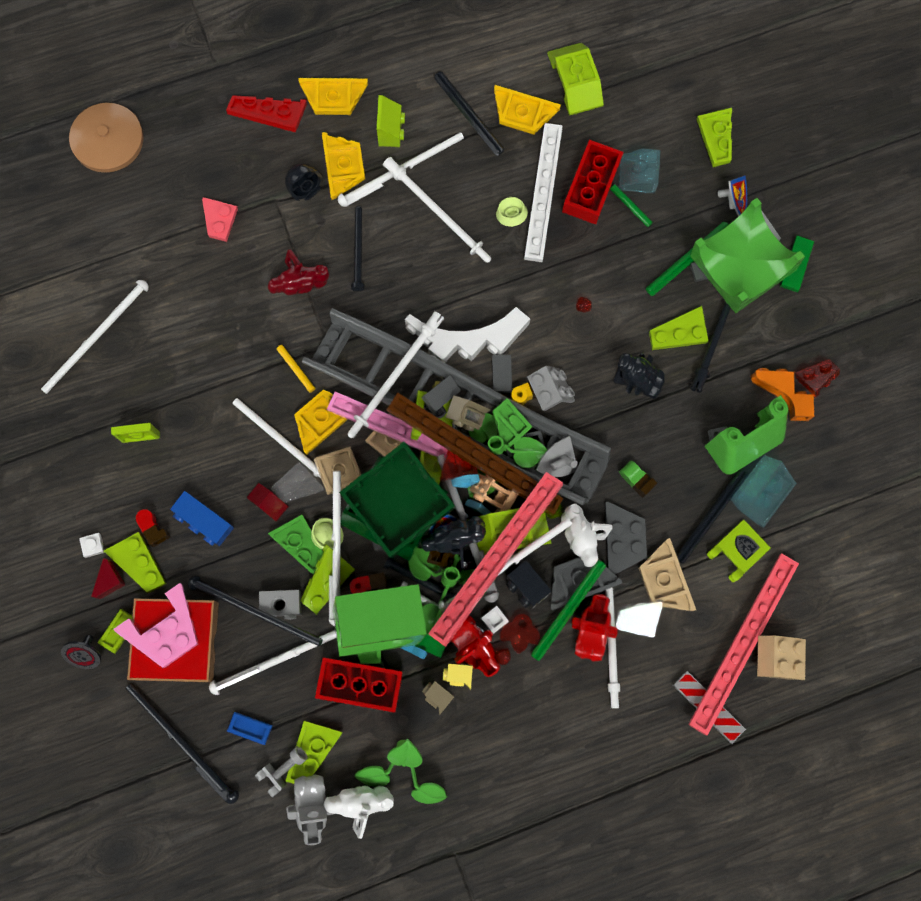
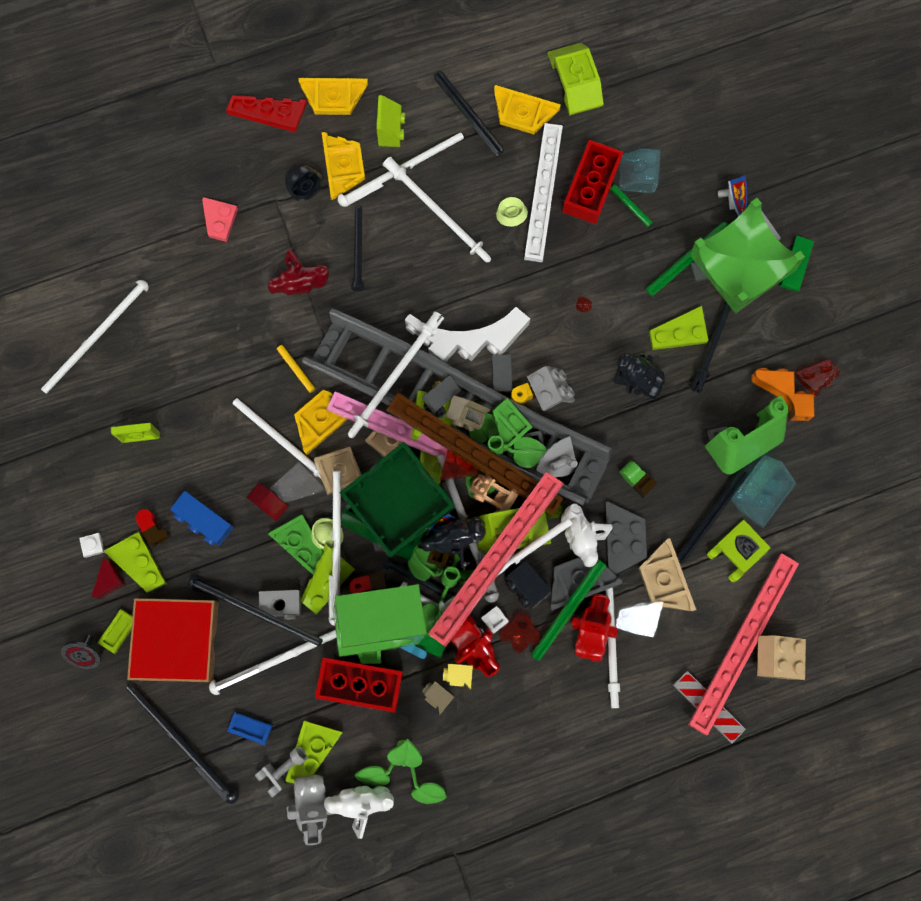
(106, 137): medium nougat dish -> none
(169, 637): bright pink wing -> none
(465, 481): medium azure tile -> none
(477, 507): medium azure tile -> none
(503, 656): clear red hinge -> none
(717, 135): lime wing -> none

